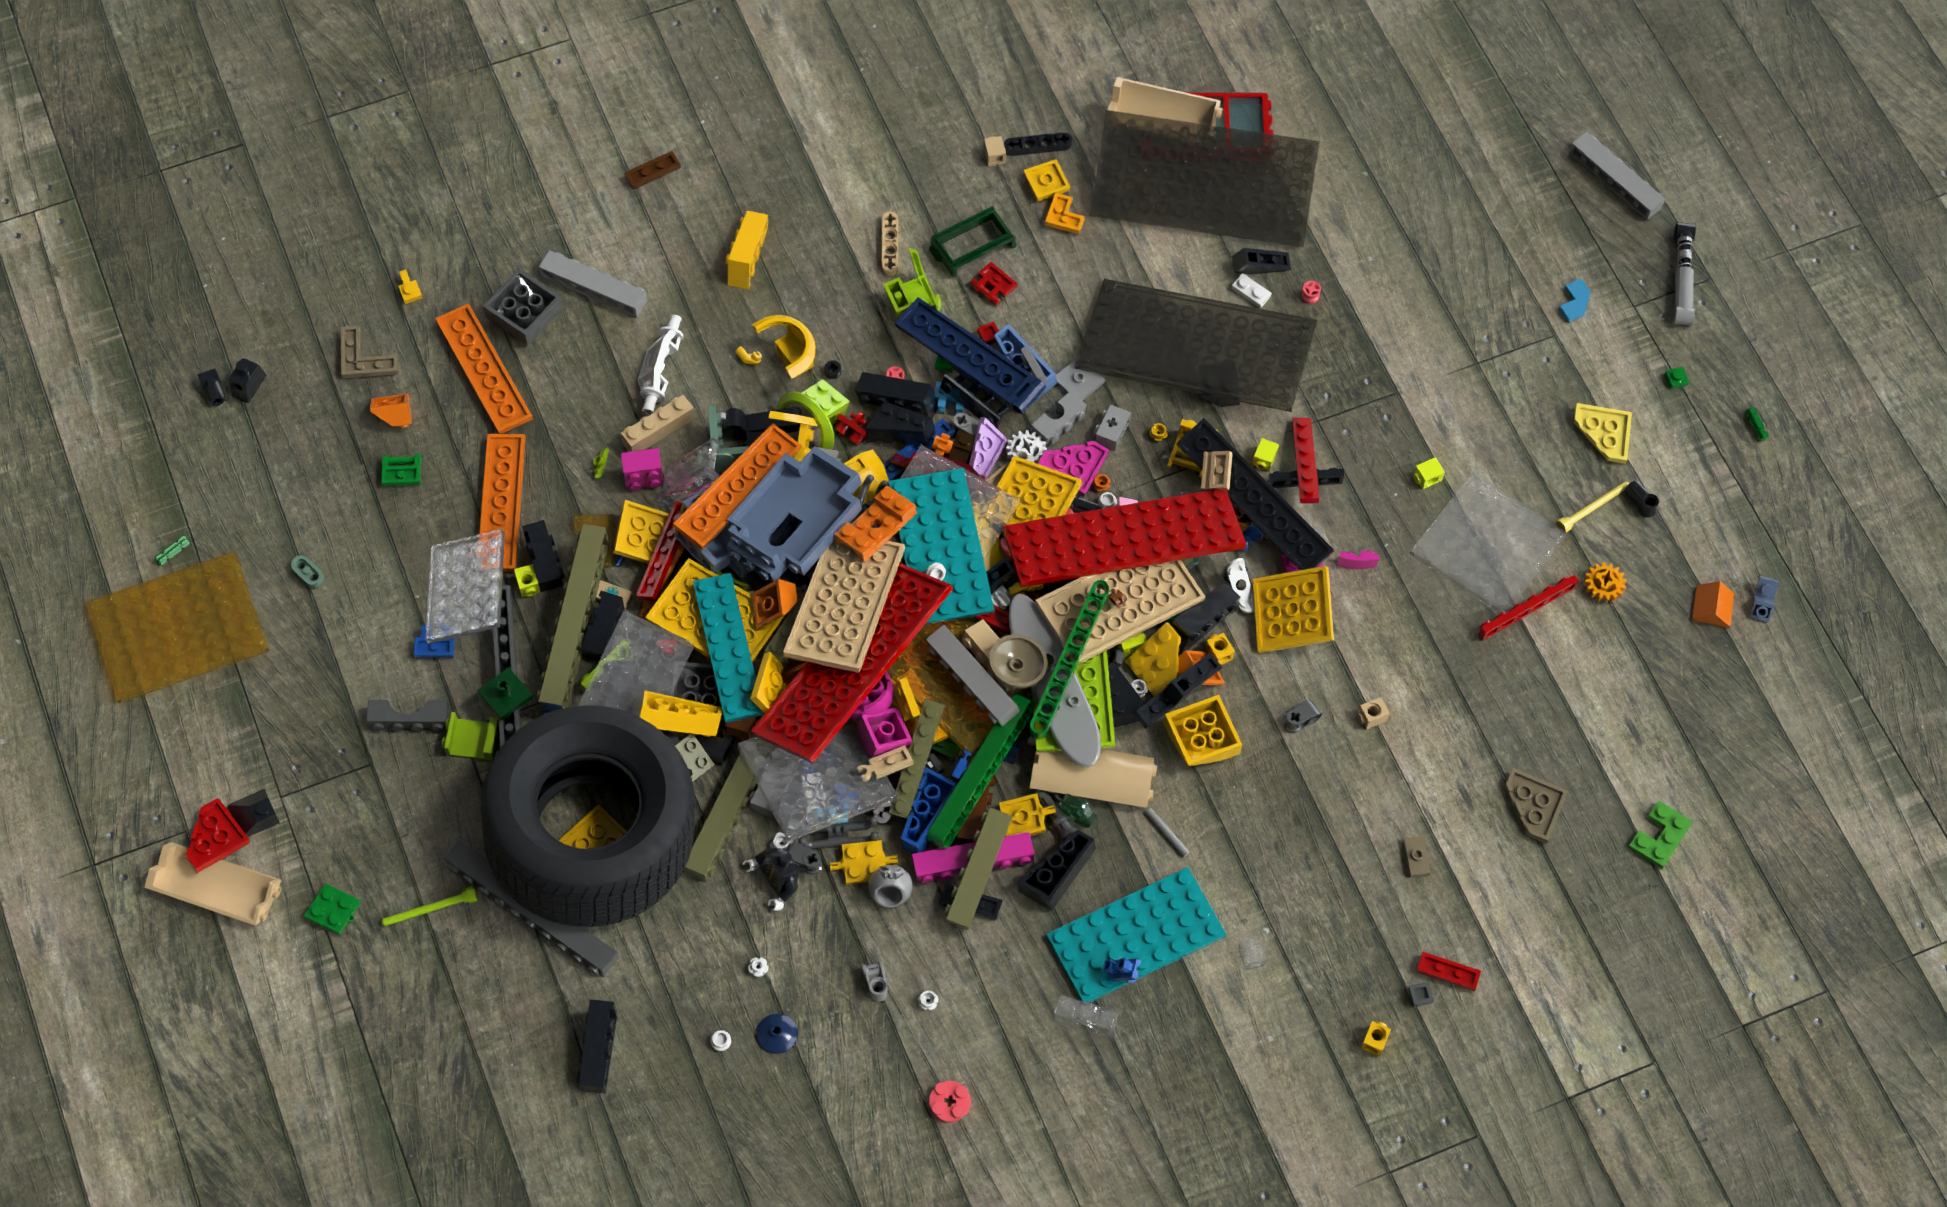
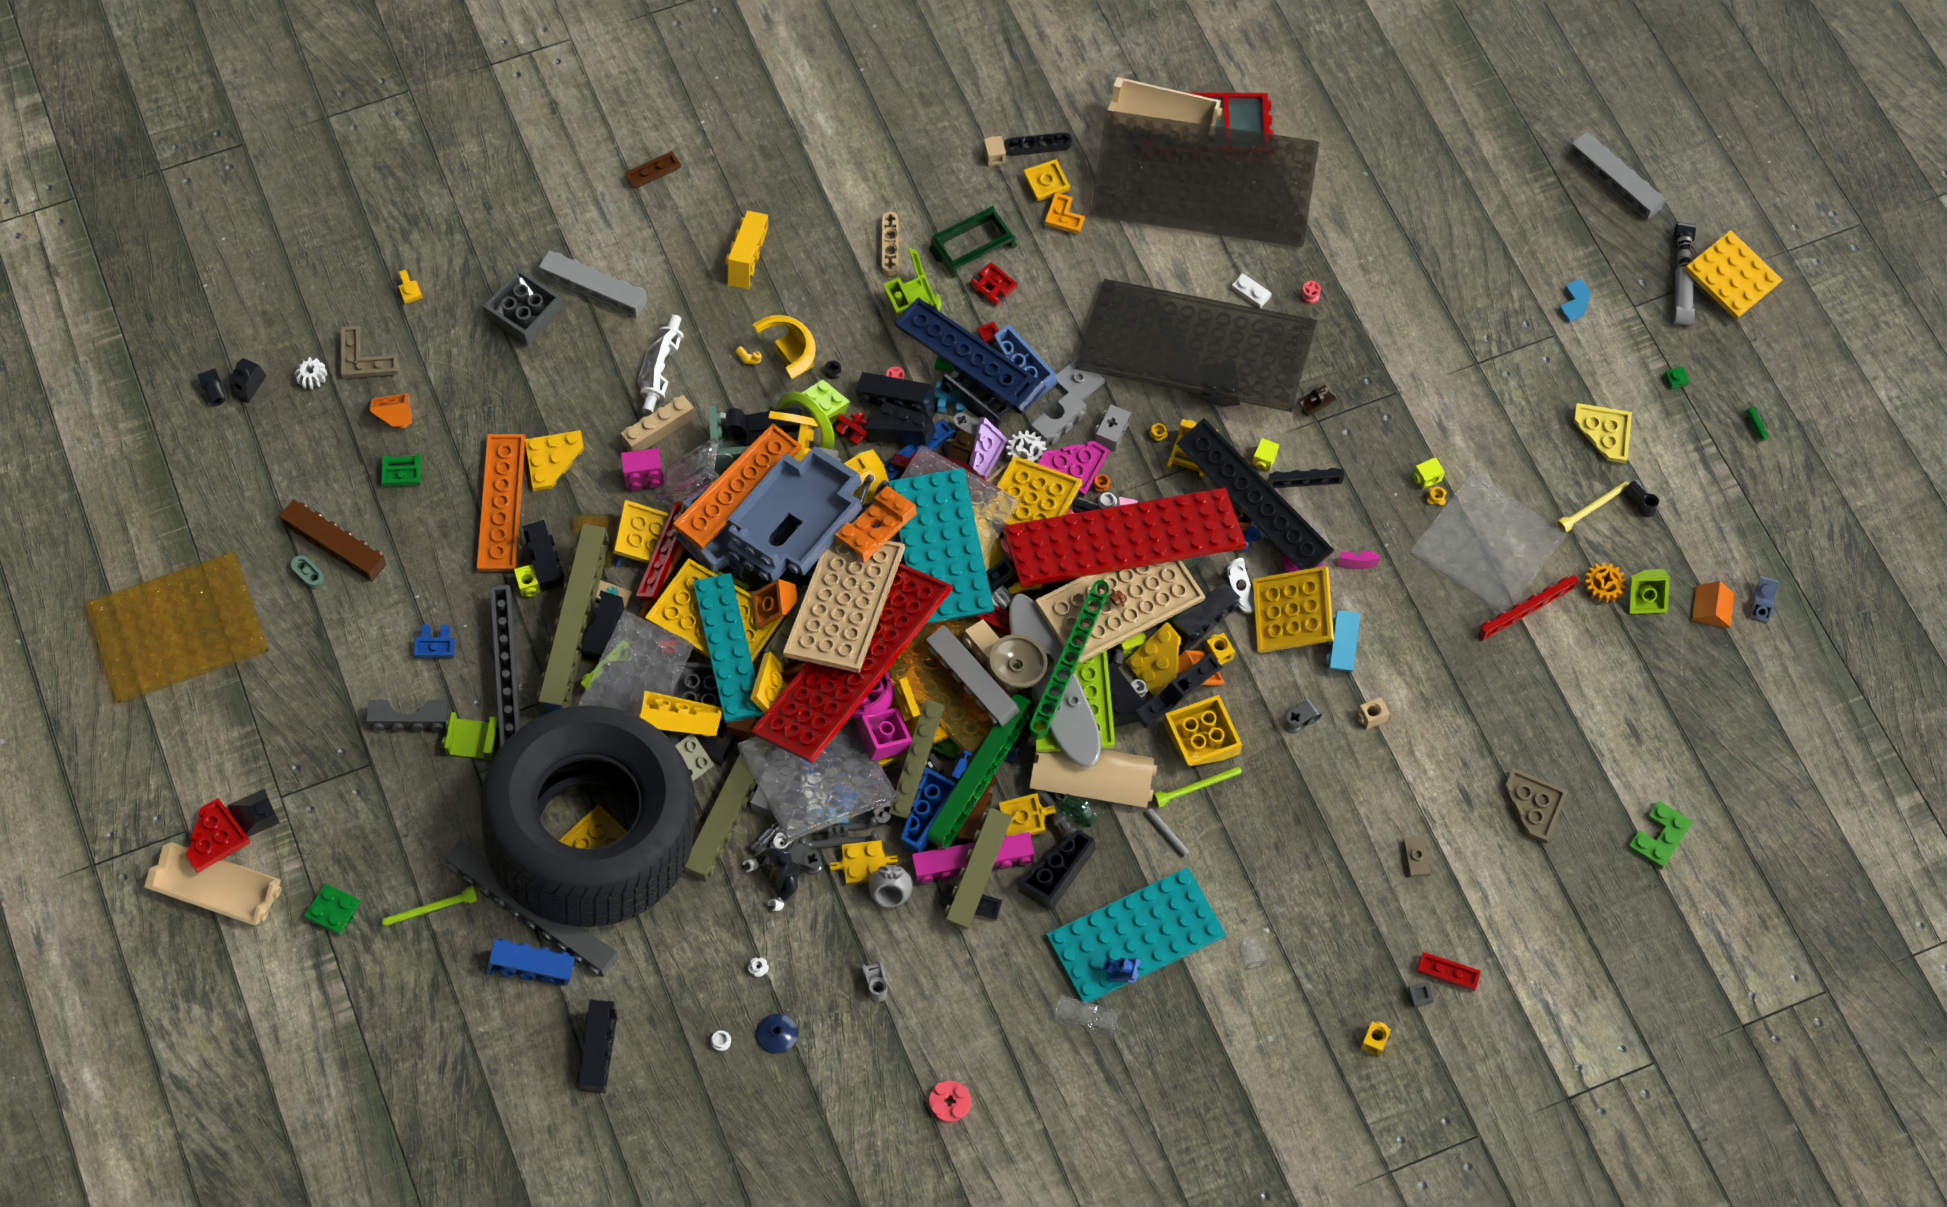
(172, 550): axle -> none
(310, 373): none -> white gear
(333, 540): none -> reddish brown brick
(465, 586): clear plate -> none
(484, 369): orange plate -> none
(505, 693): dark green tile -> none
(529, 962): none -> blue wedge
(552, 457): none -> yellow plate
(600, 462): lime piece -> none
(765, 837): none -> dark grey axle
(886, 764): tan plate -> none
(928, 995): white plate -> none
(936, 570): white plate -> none
(942, 444): orange gear -> none
(1029, 359): light grey plate -> none
(1161, 798): none -> lime piece
(1216, 470): tan plate -> none
(1260, 261): black slope -> none
(1305, 460): red plate -> none
(1316, 400): none -> dark brown hips
(1345, 641): none -> medium azure wedge
(1440, 493): none -> yellow plate
(1649, 592): none -> lime slope
(1733, 275): none -> yellow plate

